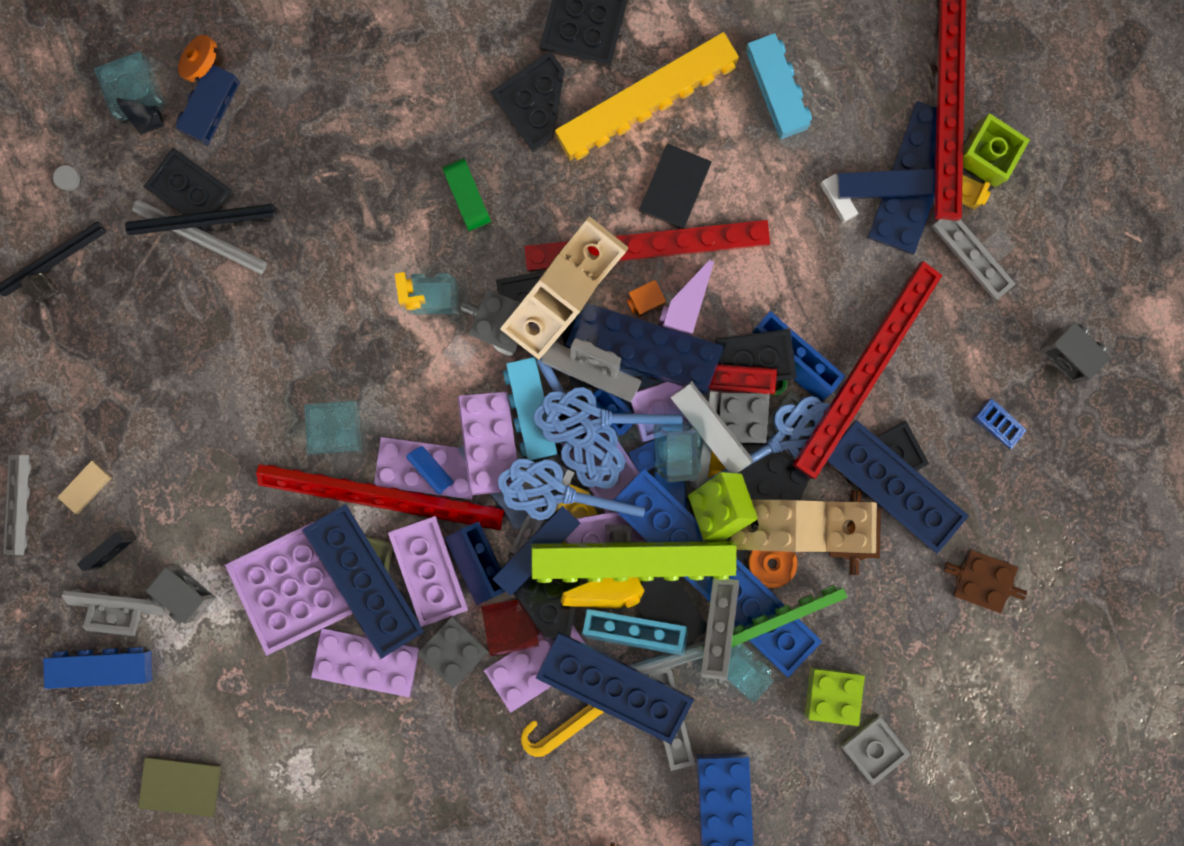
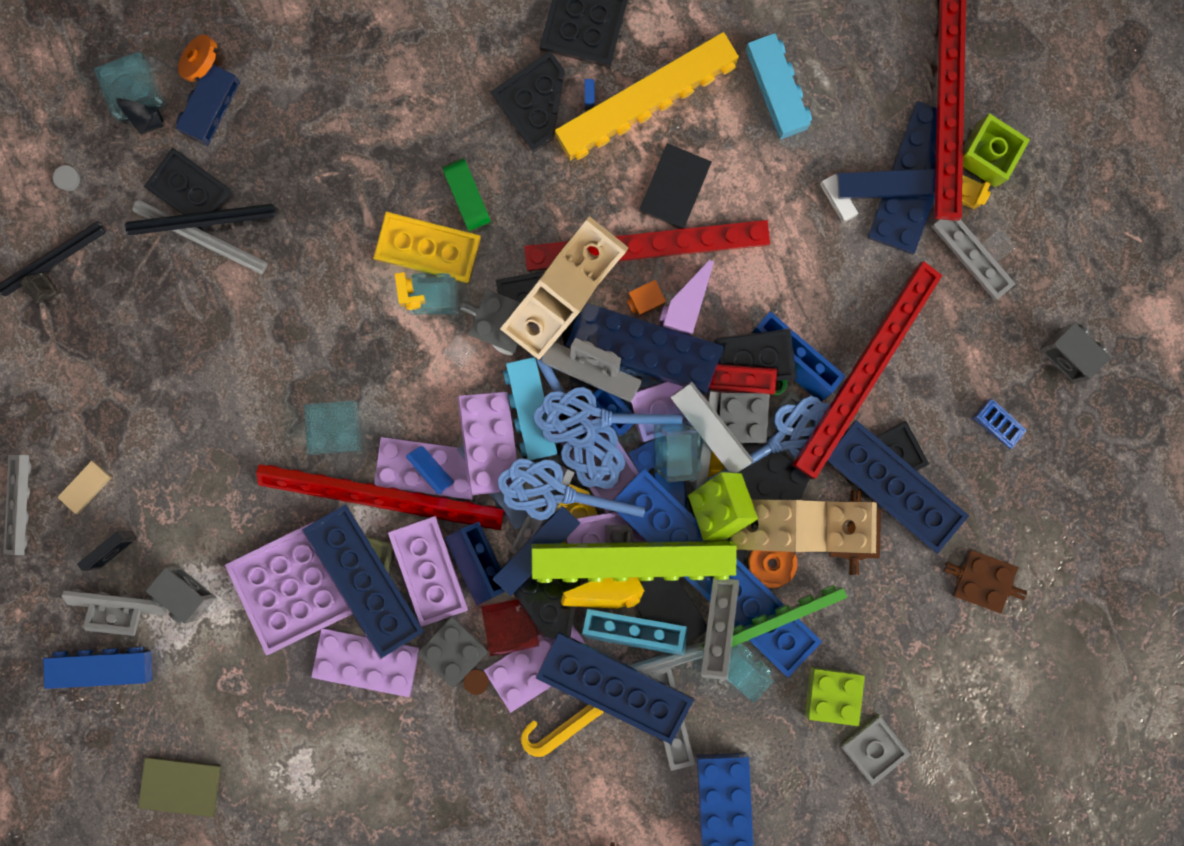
(426, 247): none -> yellow tile
(476, 681): none -> reddish brown tile
(589, 94): none -> blue tile

